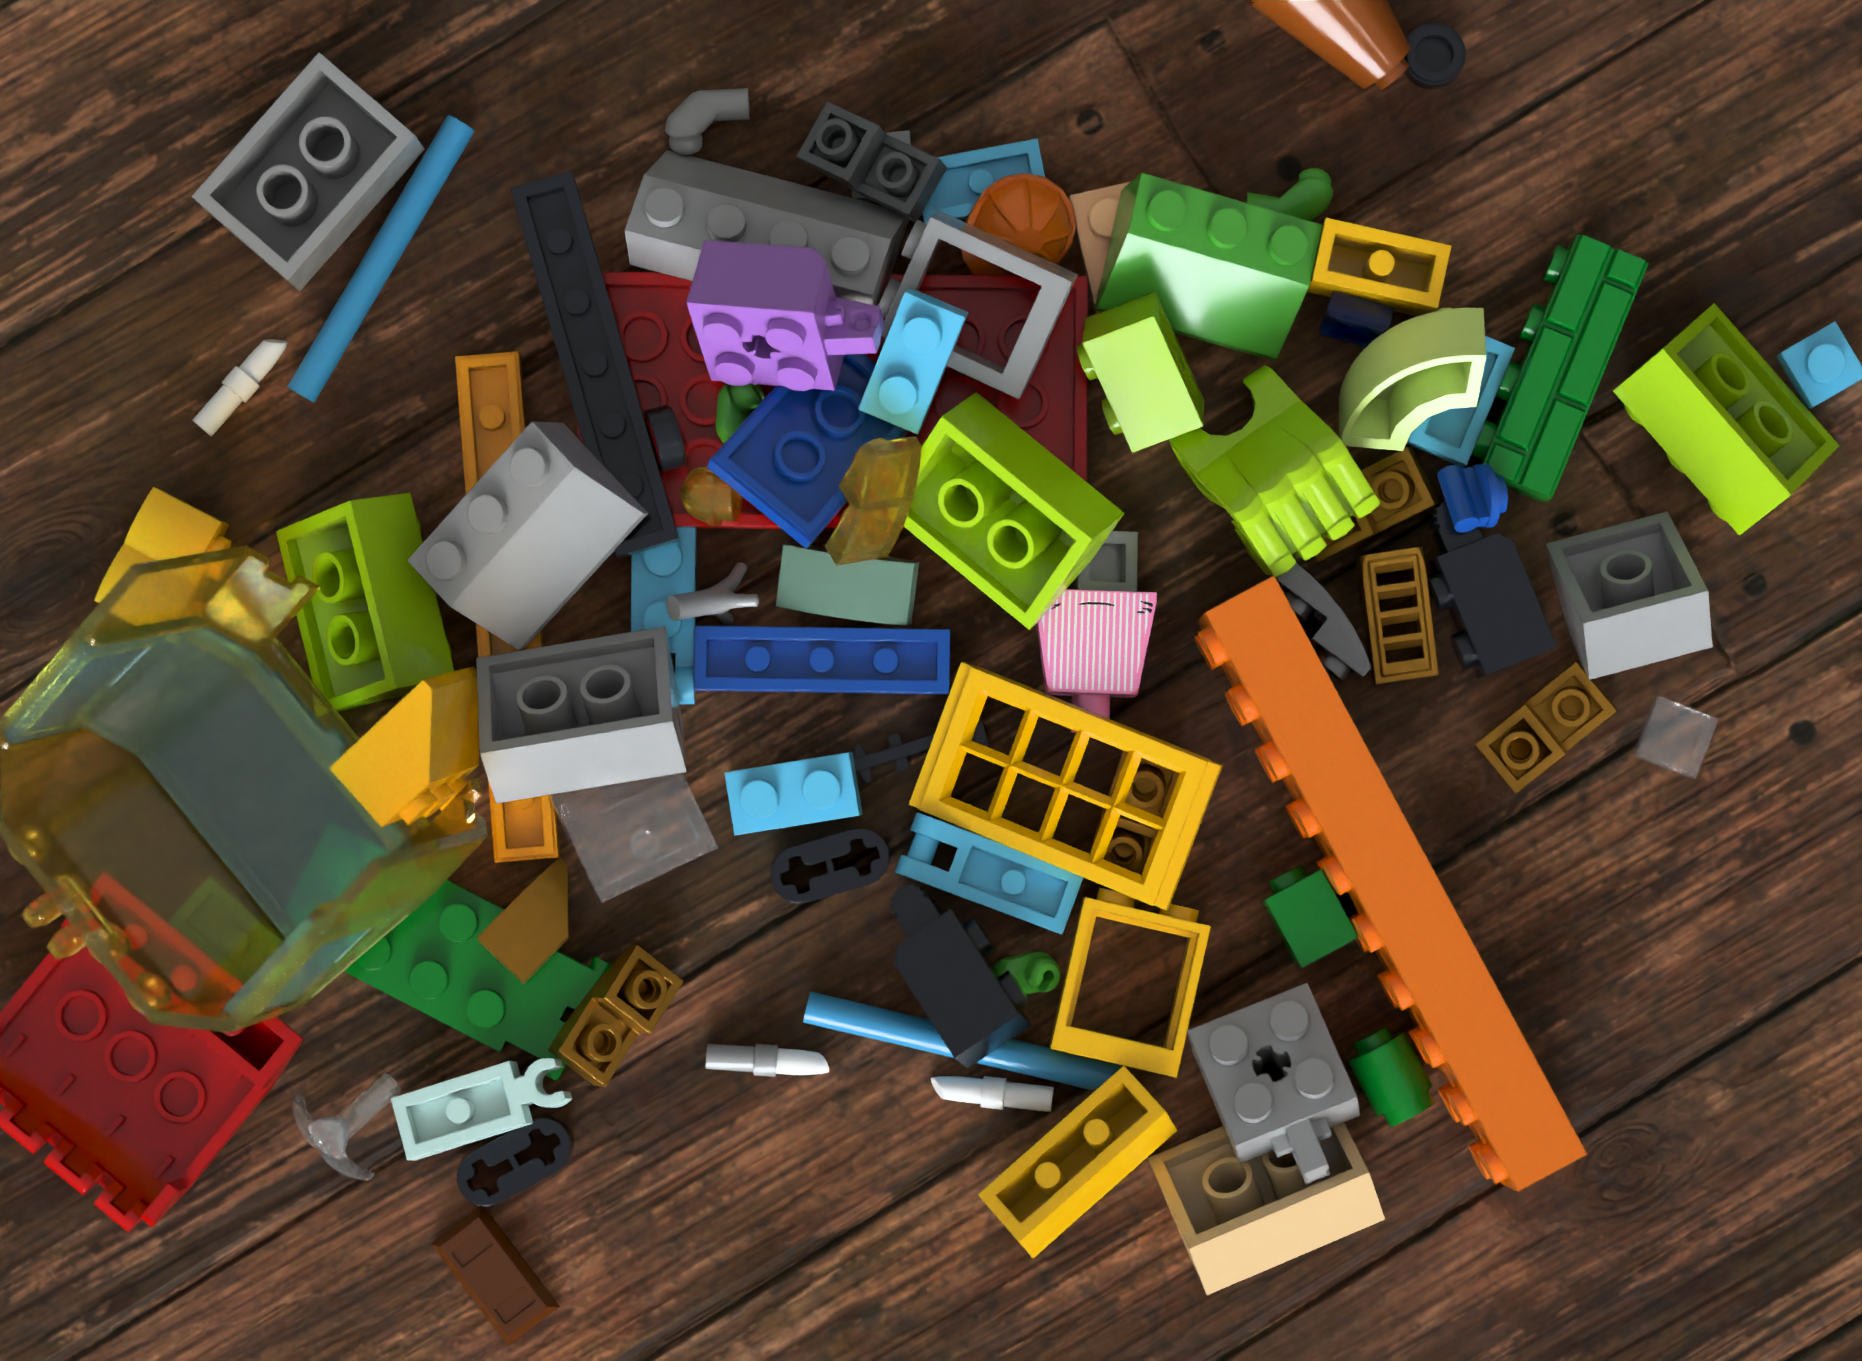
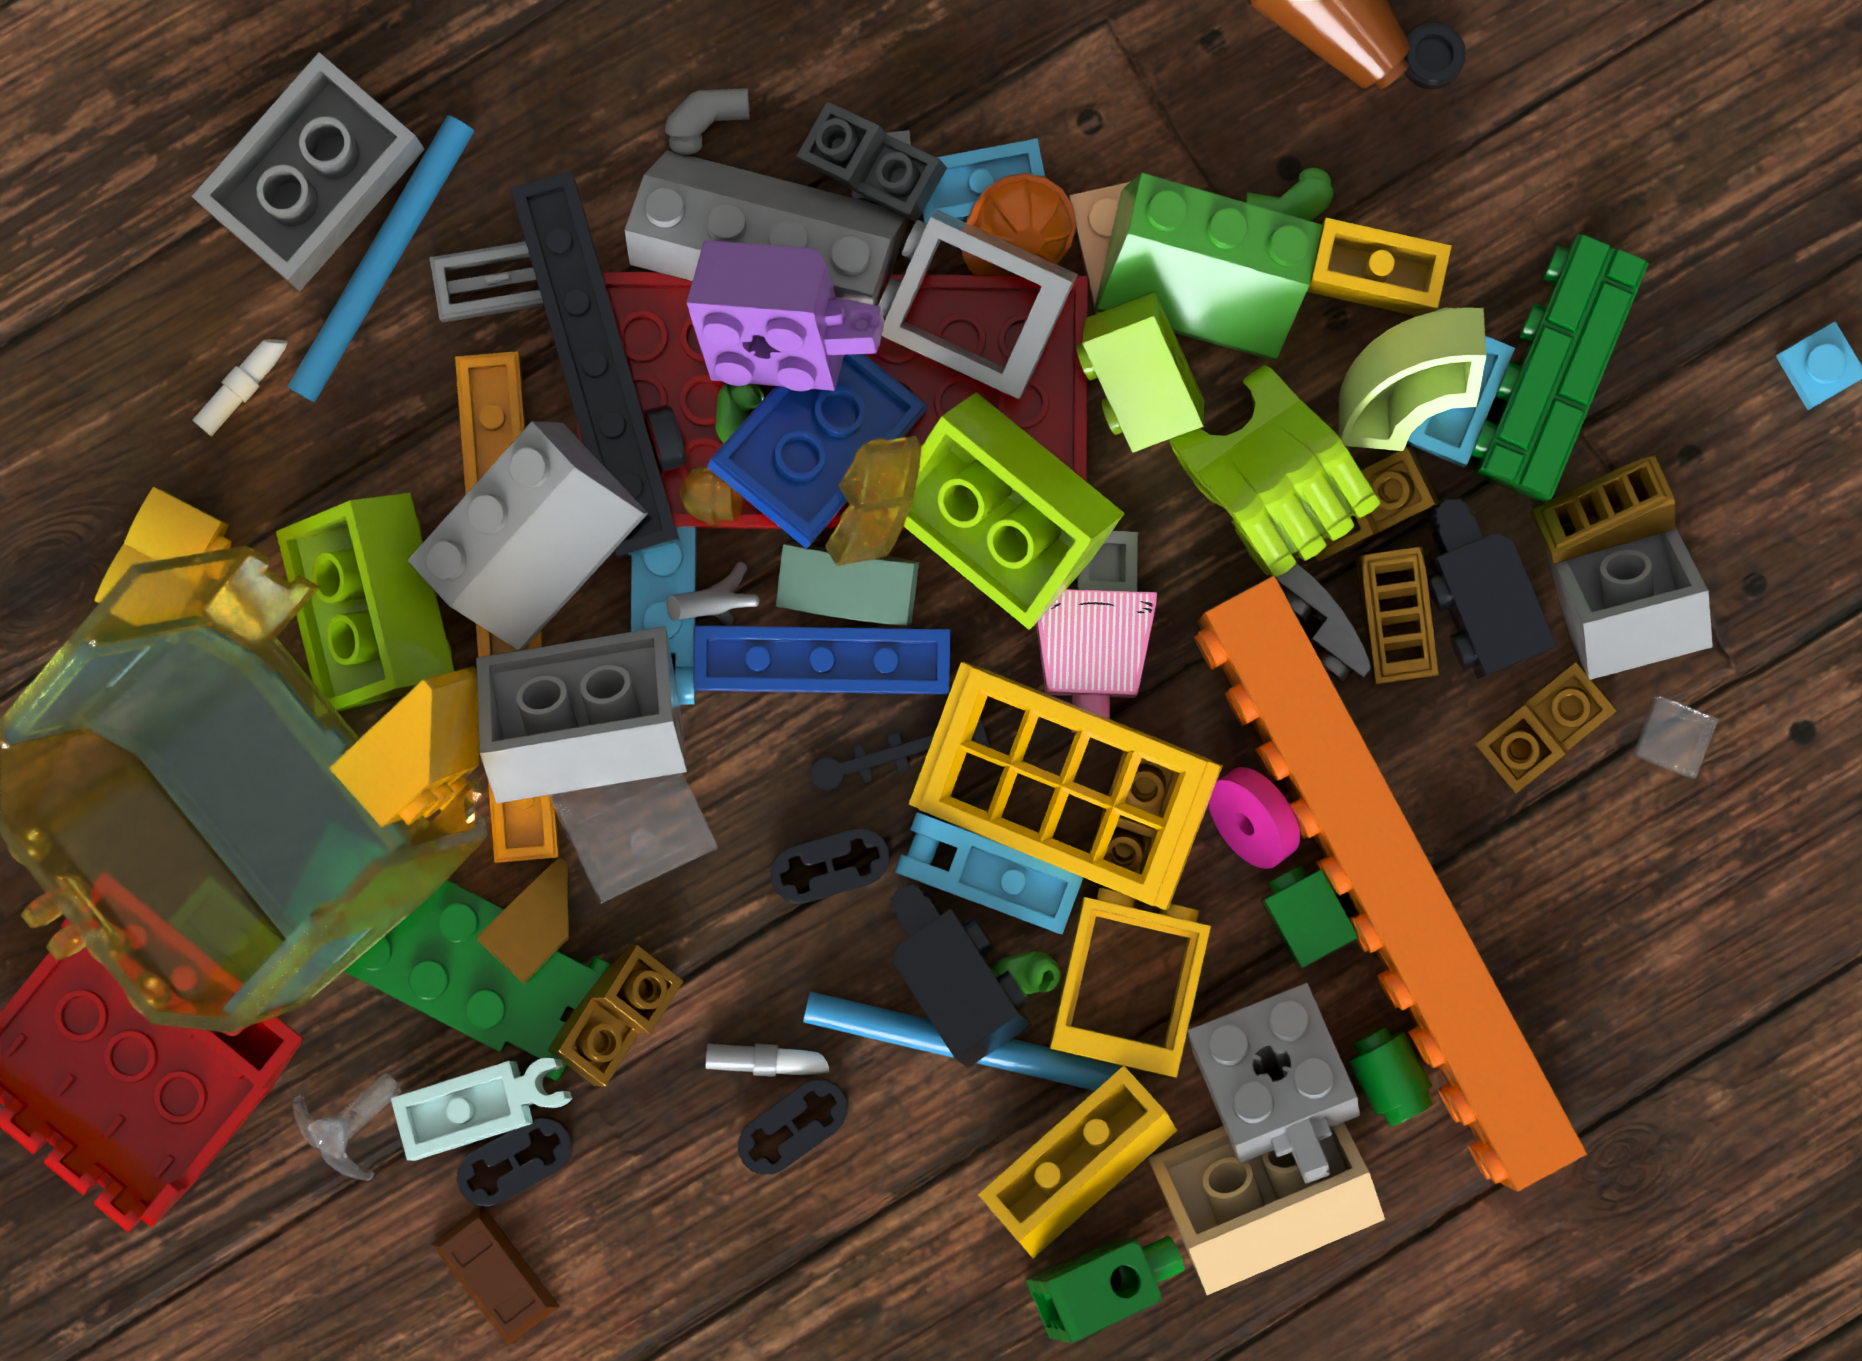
(487, 306): none -> light grey tile
(793, 793): medium azure plate -> none
(802, 1139): none -> black beam
(913, 360): medium azure plate -> none
(994, 1092): white piece -> none
(1078, 1294): none -> green torso
(1254, 818): none -> dark pink piece
(1354, 319): tile -> none
(1473, 495): blue plate -> none
(1618, 487): none -> pearl gold slope
(1726, 420): lime slope -> none

